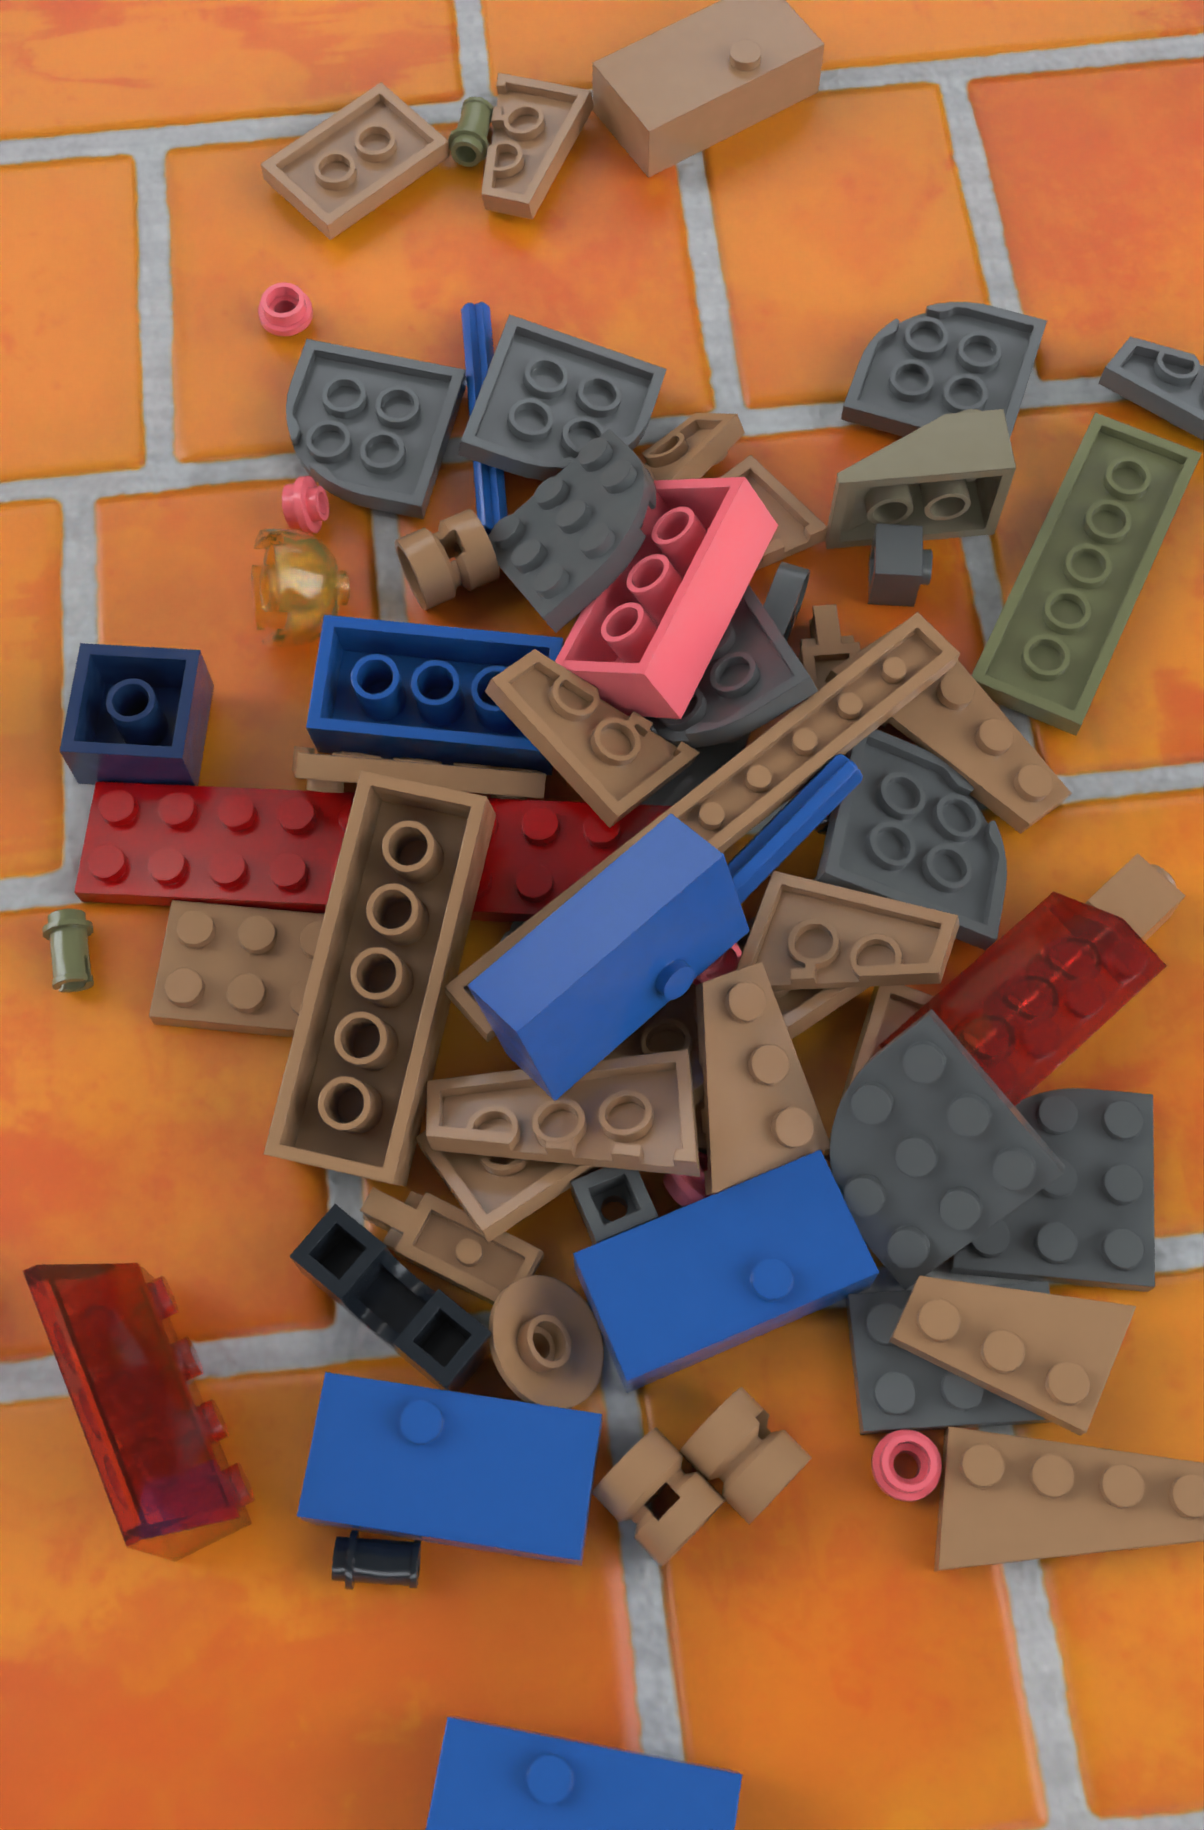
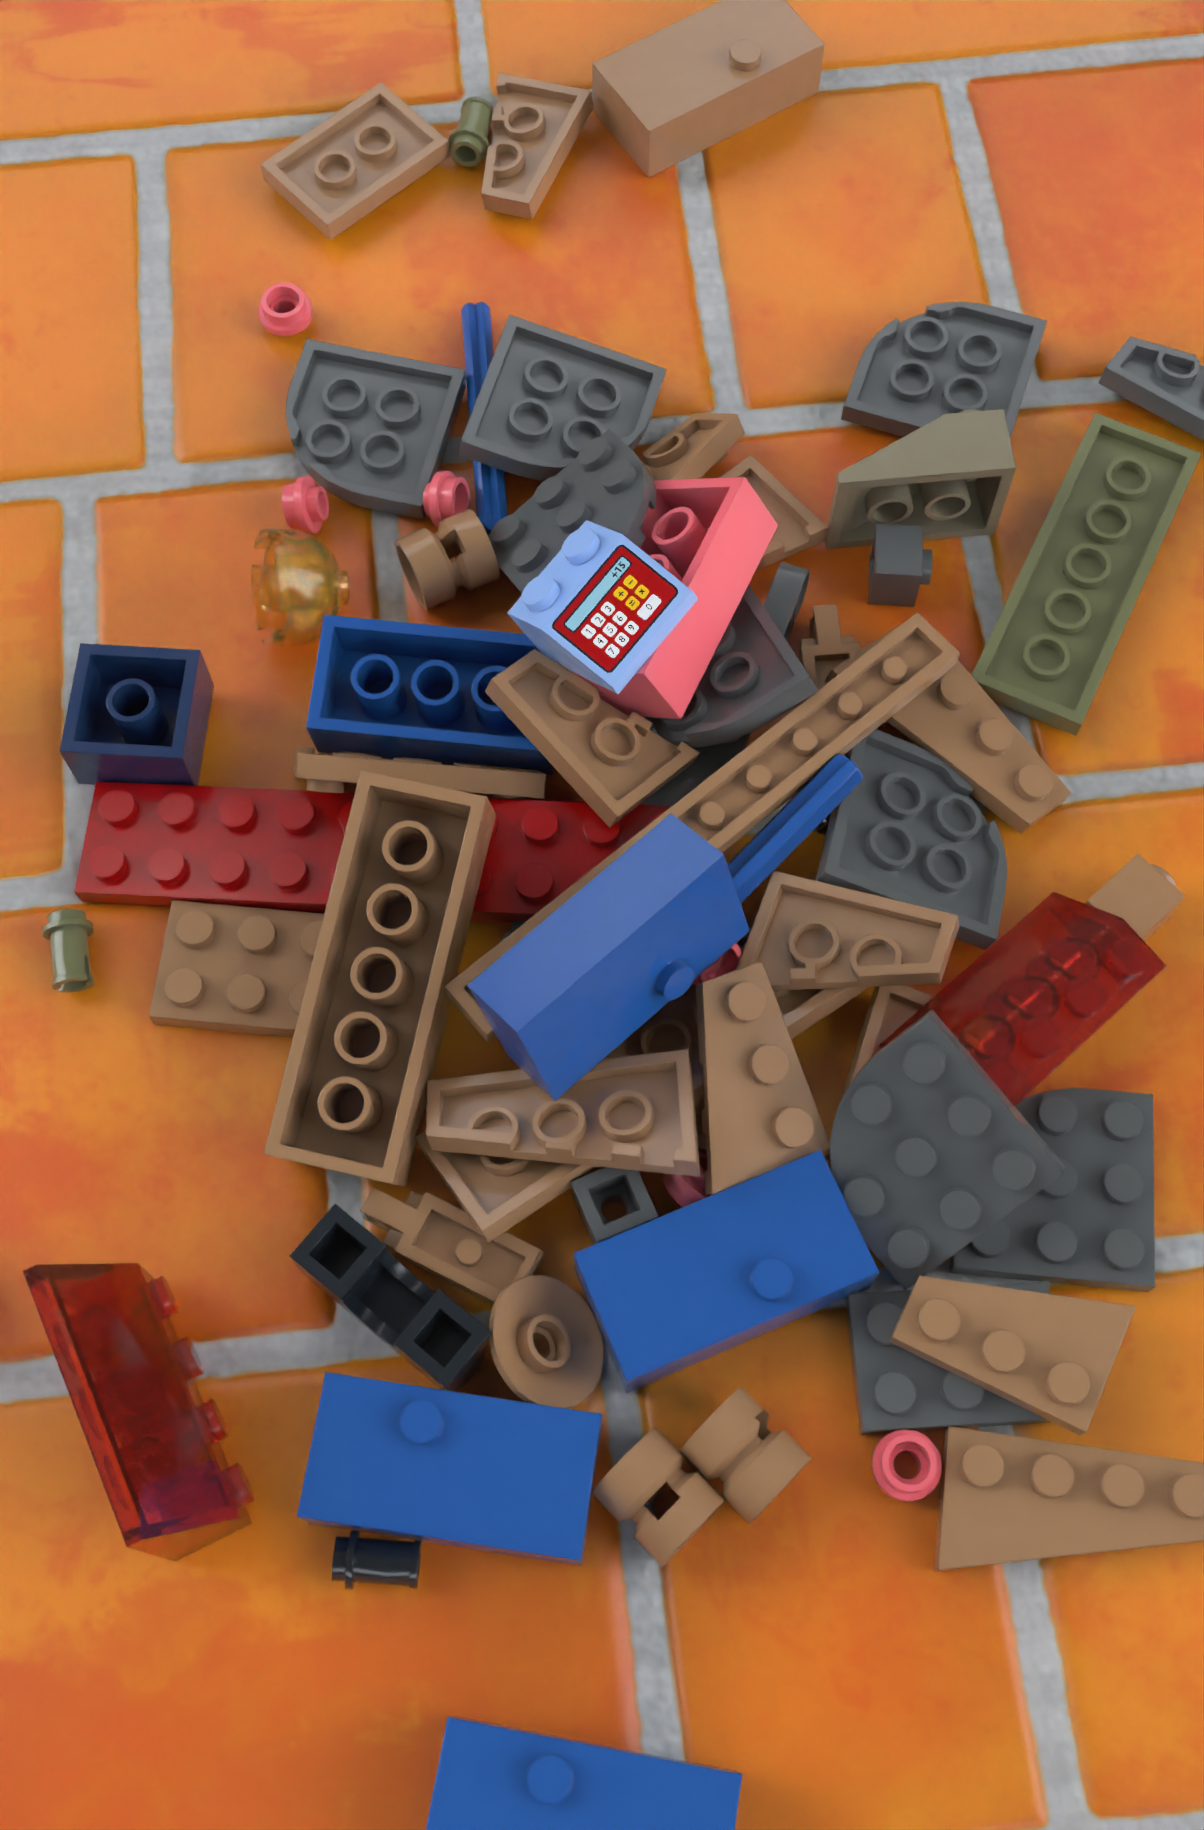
(445, 496): none -> coral plate
(601, 606): none -> slope

